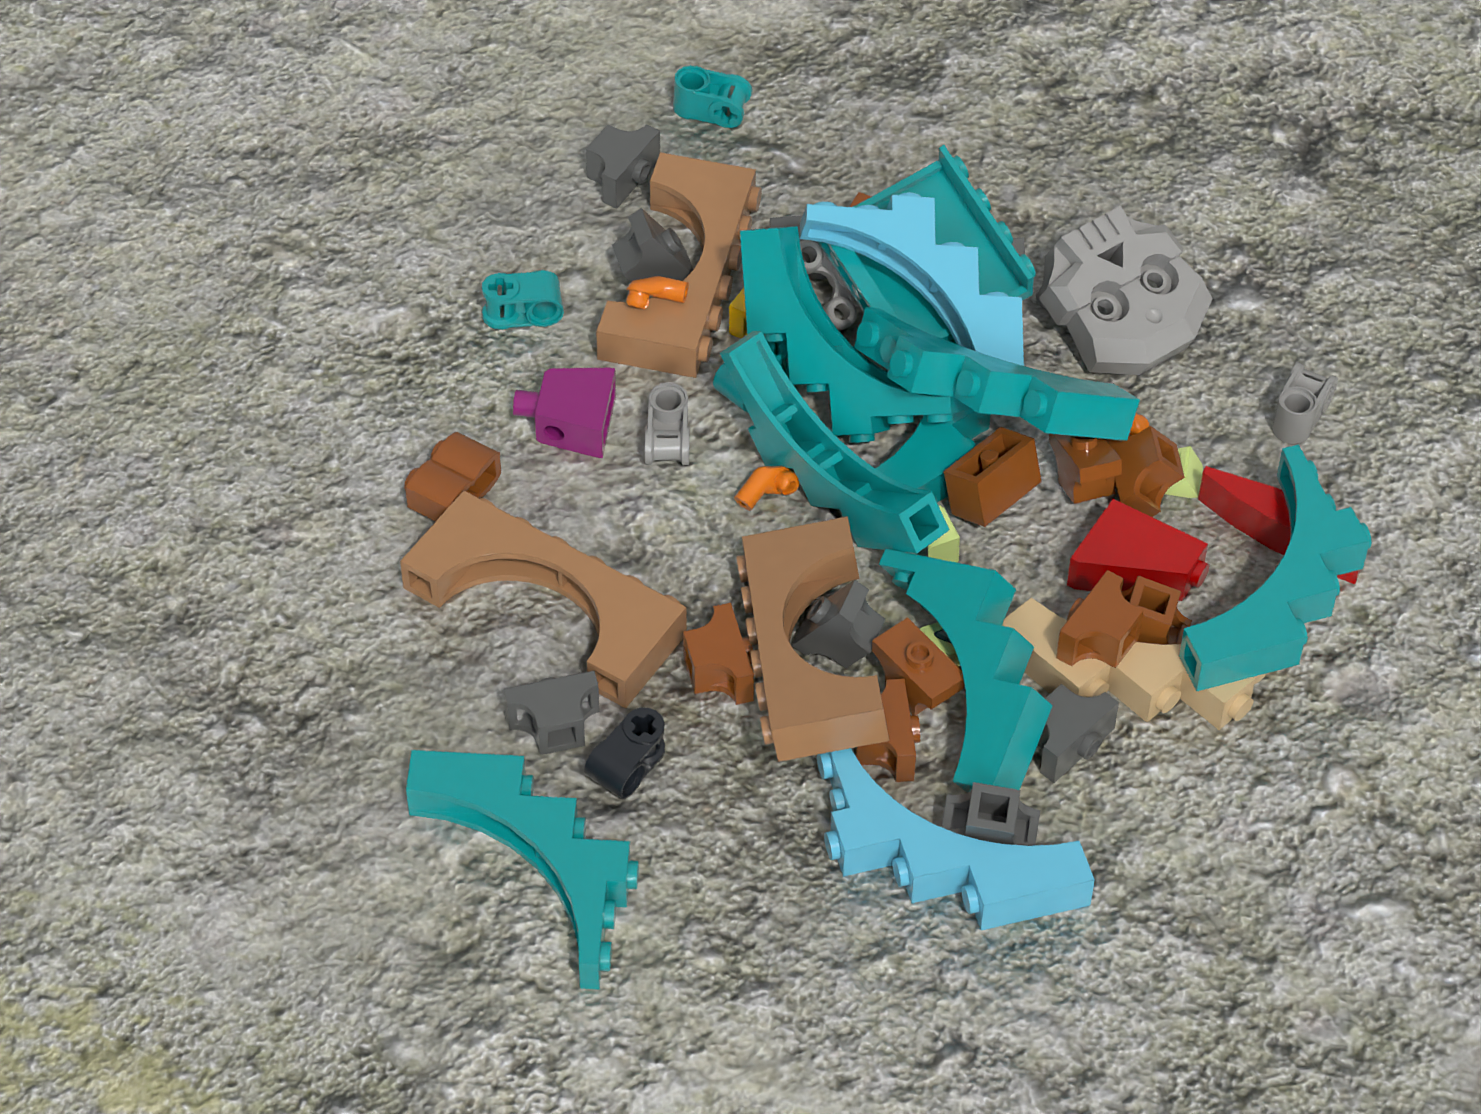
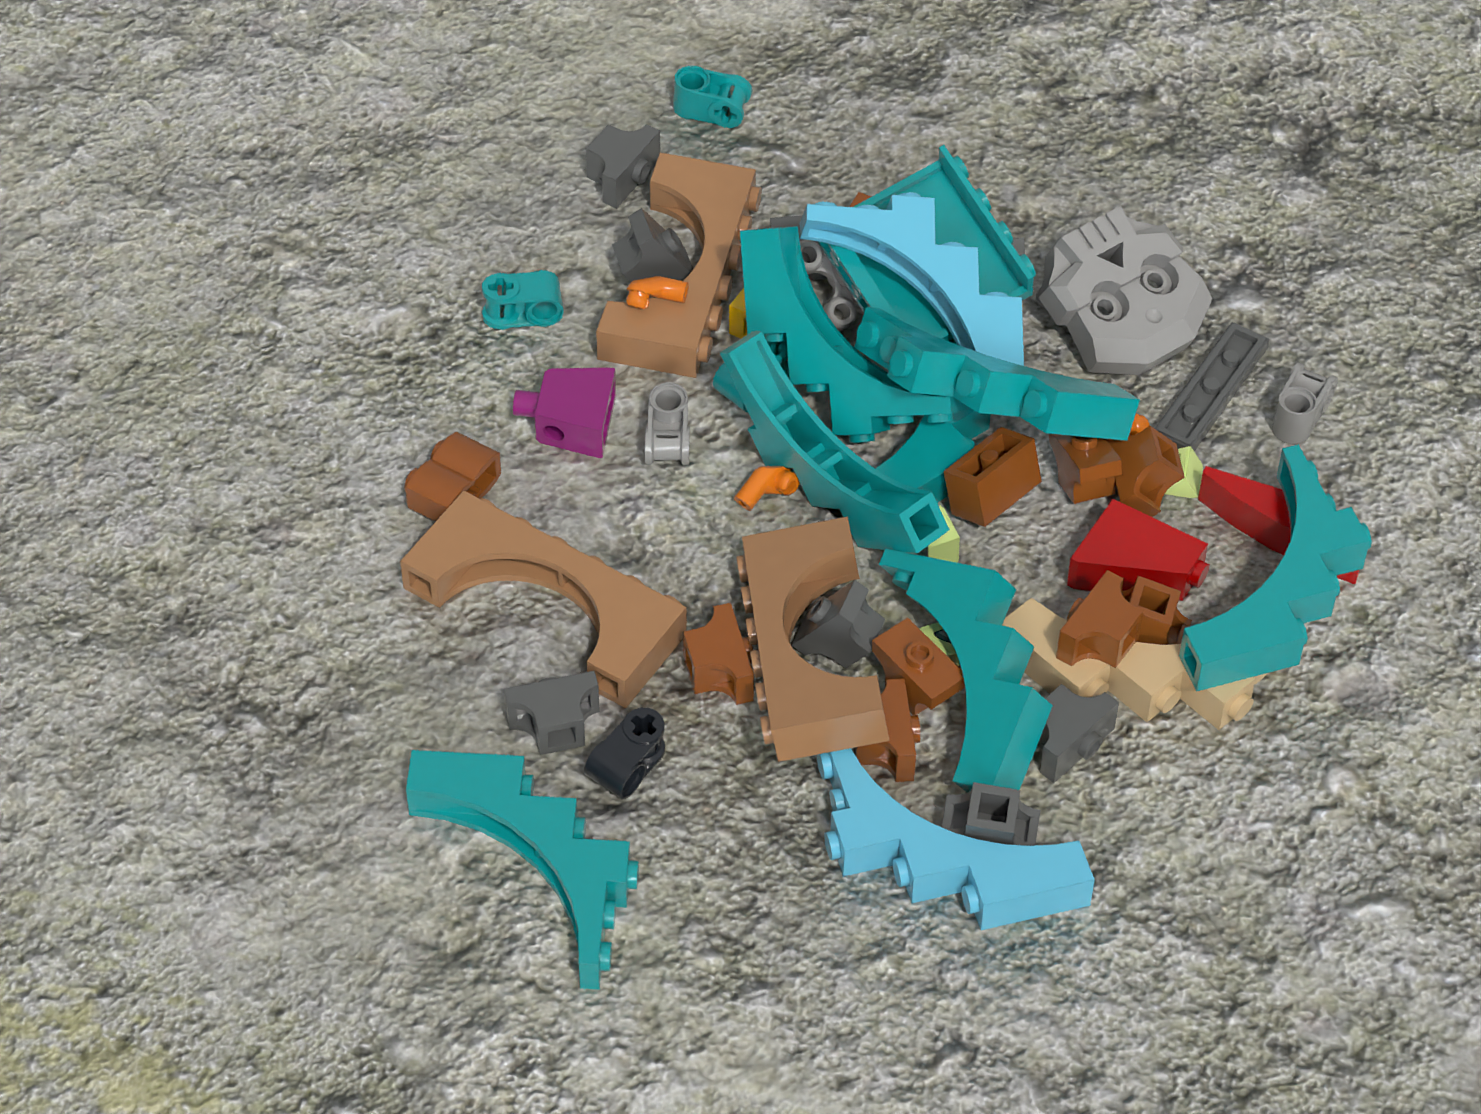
(1212, 386): none -> dark grey tile

